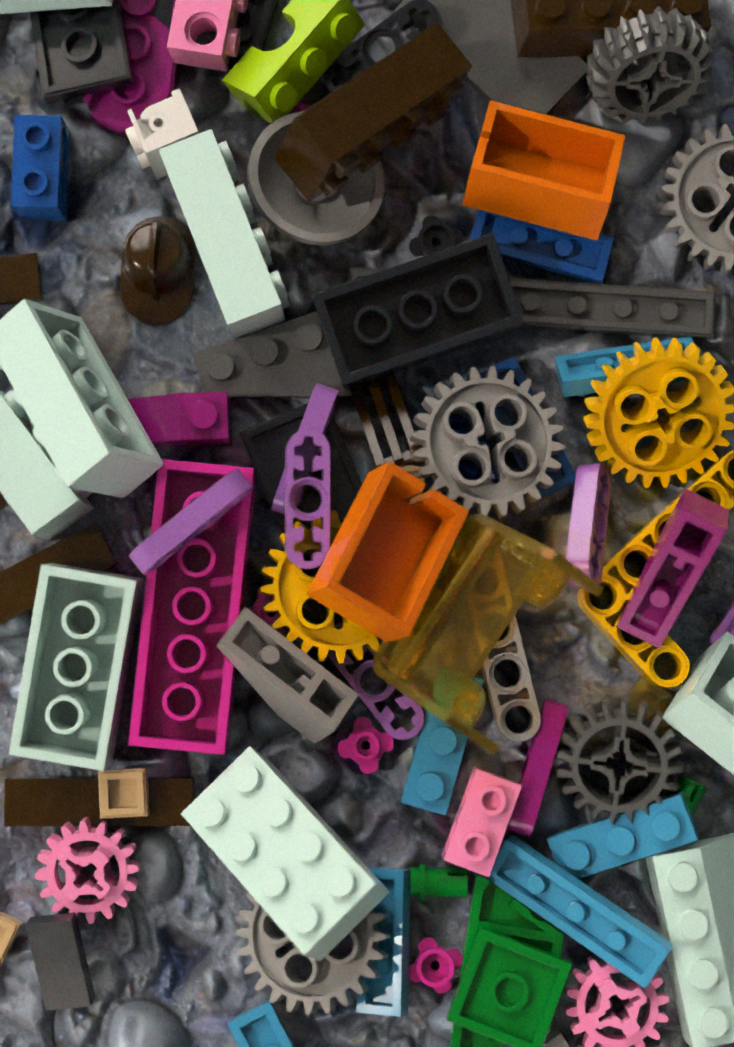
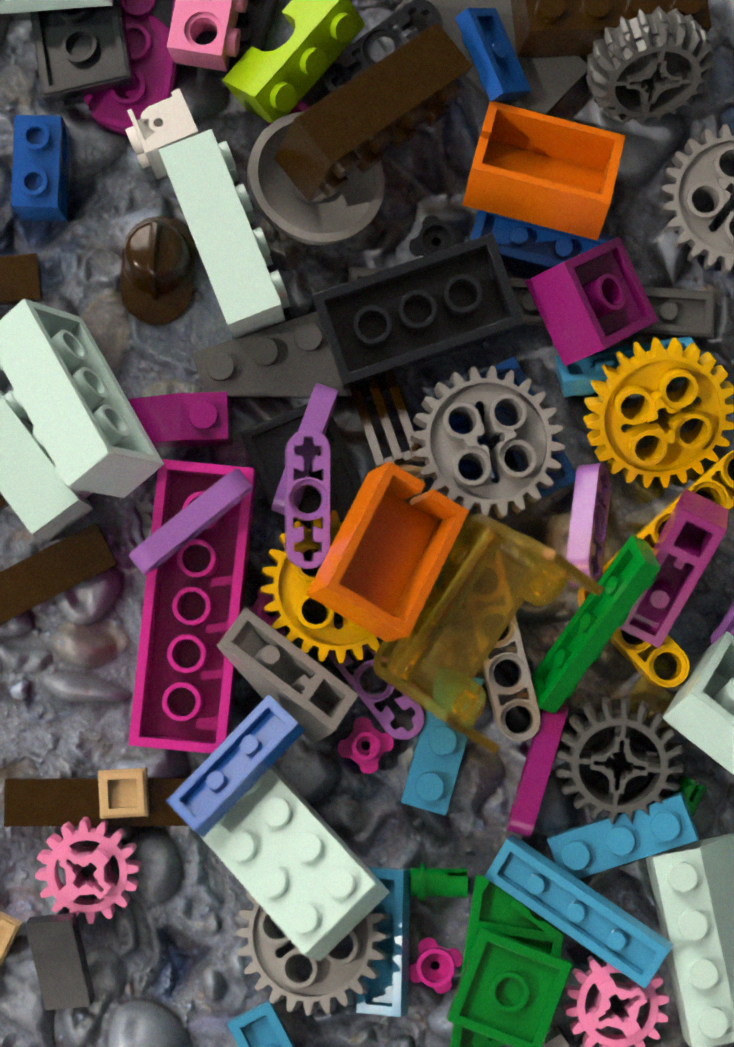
(76, 666): light aqua brick -> none
(235, 766): none -> plate
(481, 821): bright pink brick -> none
(492, 54): none -> blue plate
(591, 301): none -> magenta slope
(594, 624): none -> green plate

